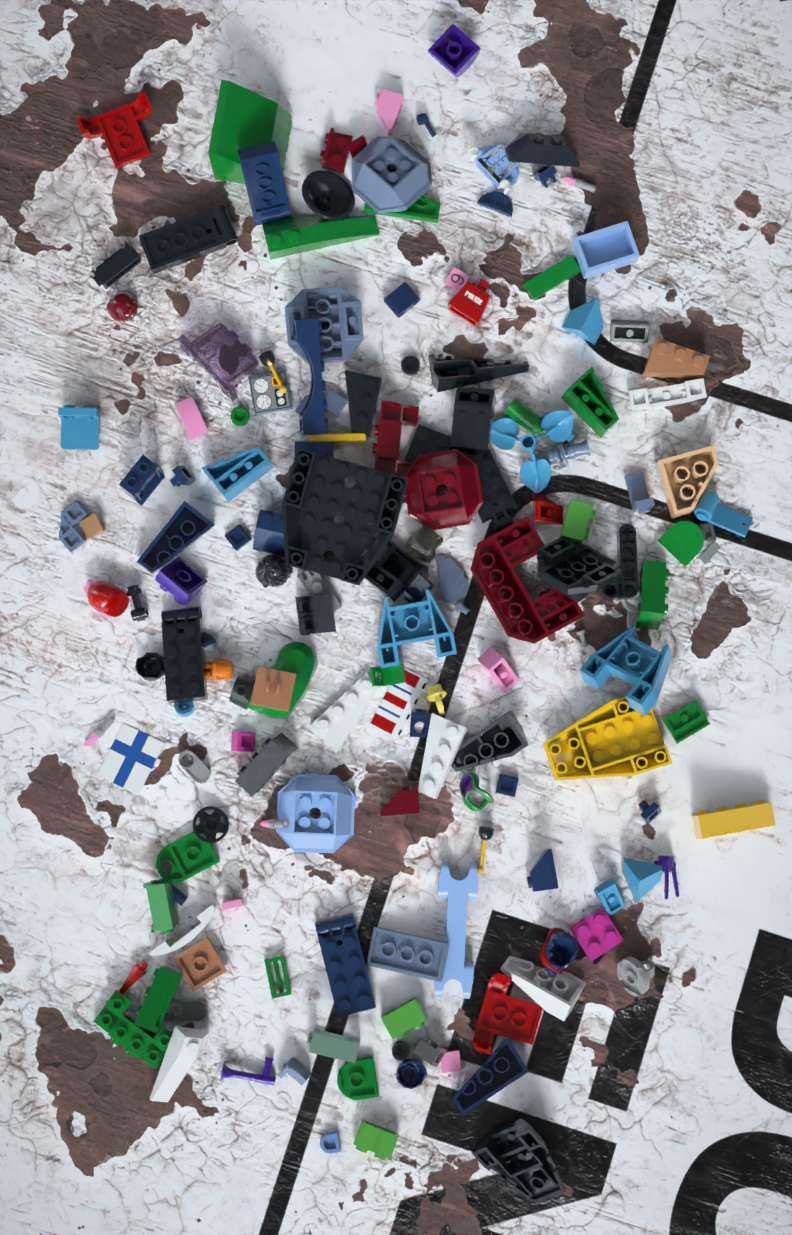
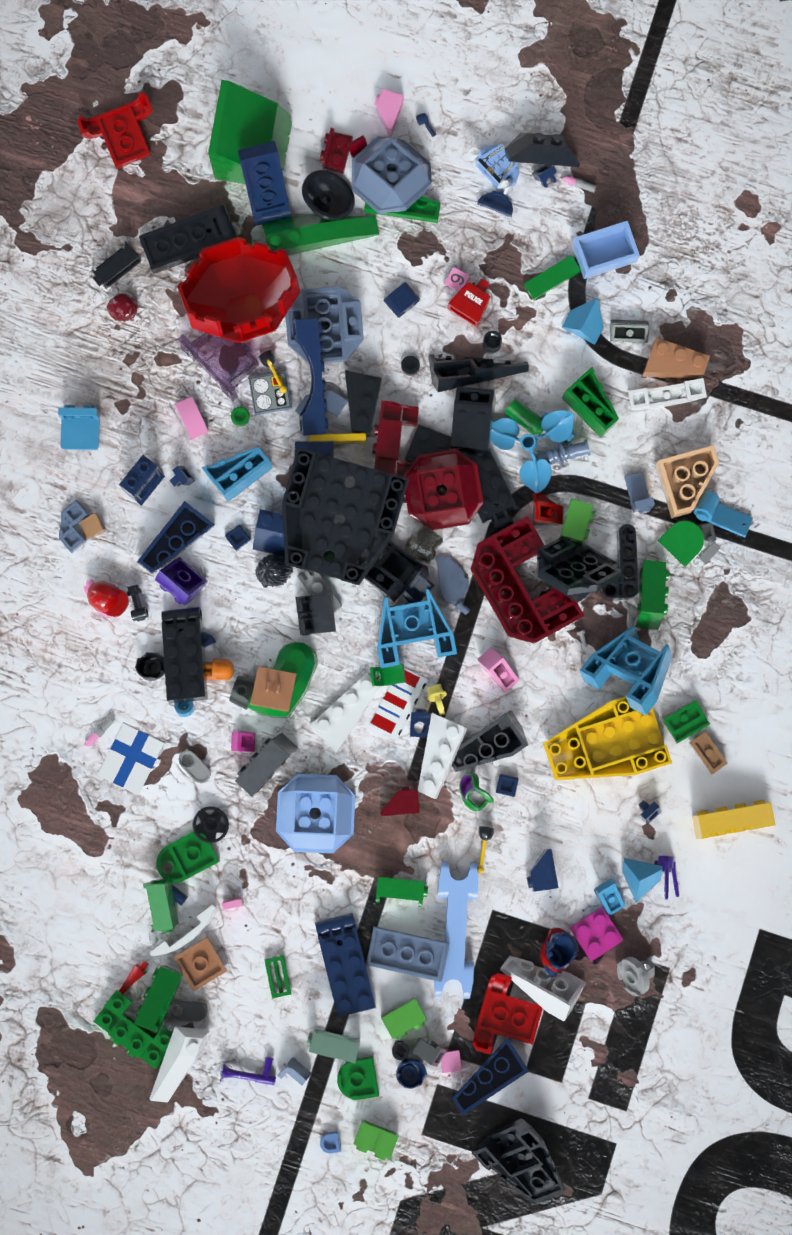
(239, 290): none -> red windscreen
(274, 823): light grey piece -> none
(401, 889): none -> green brick
(454, 51): dark purple brick -> none
(492, 338): none -> black wheel
(708, 753): none -> medium nougat plate

